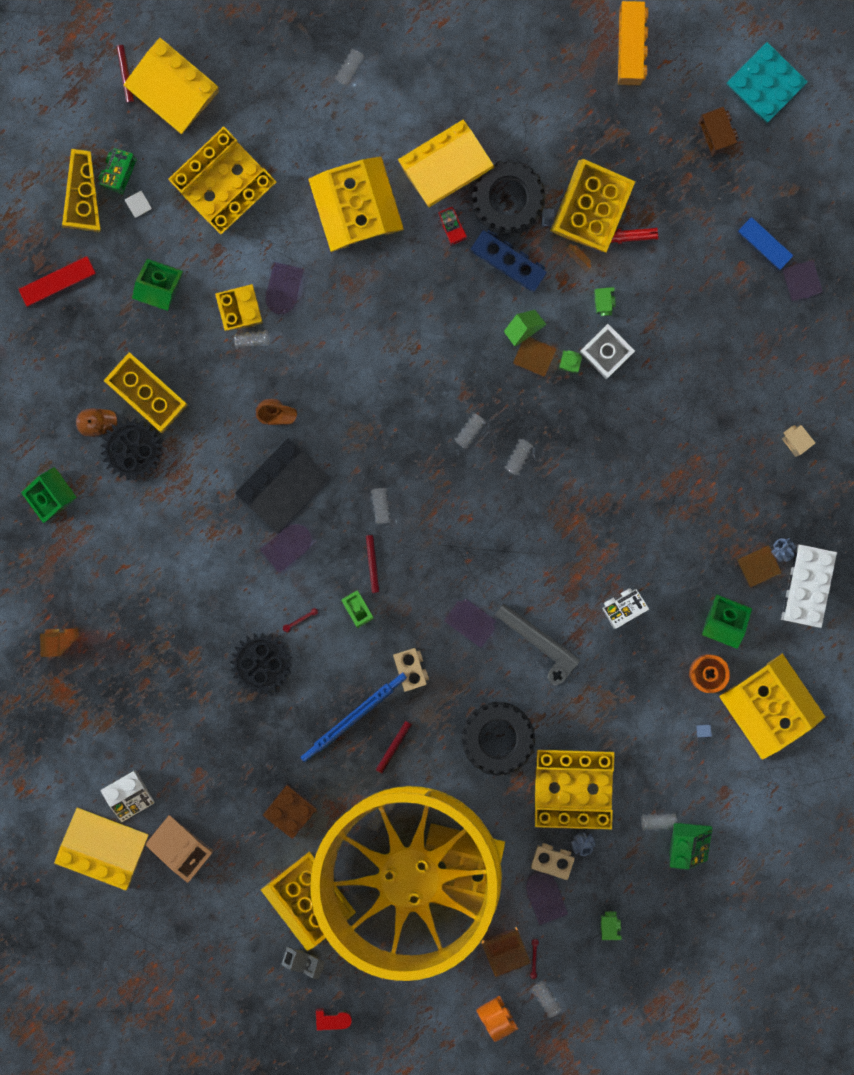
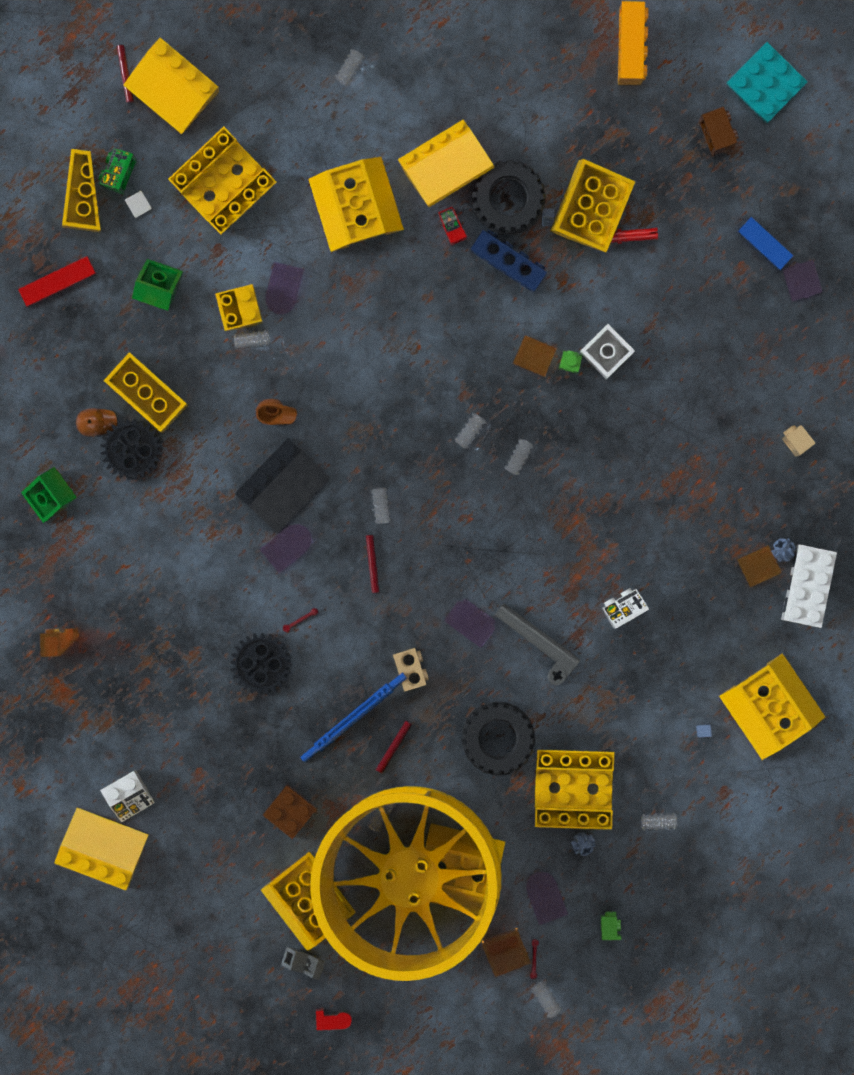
(179, 848): medium nougat slope -> none
(357, 609): bright green slope -> none
(497, 1019): orange brick -> none
(524, 326): bright green slope -> none
(550, 867): tan brick -> none
(579, 257): clear orange piece -> none
(604, 301): bright green brick -> none
(689, 845): green slope -> none
(720, 672): orange brick -> none
(727, 621): green slope -> none

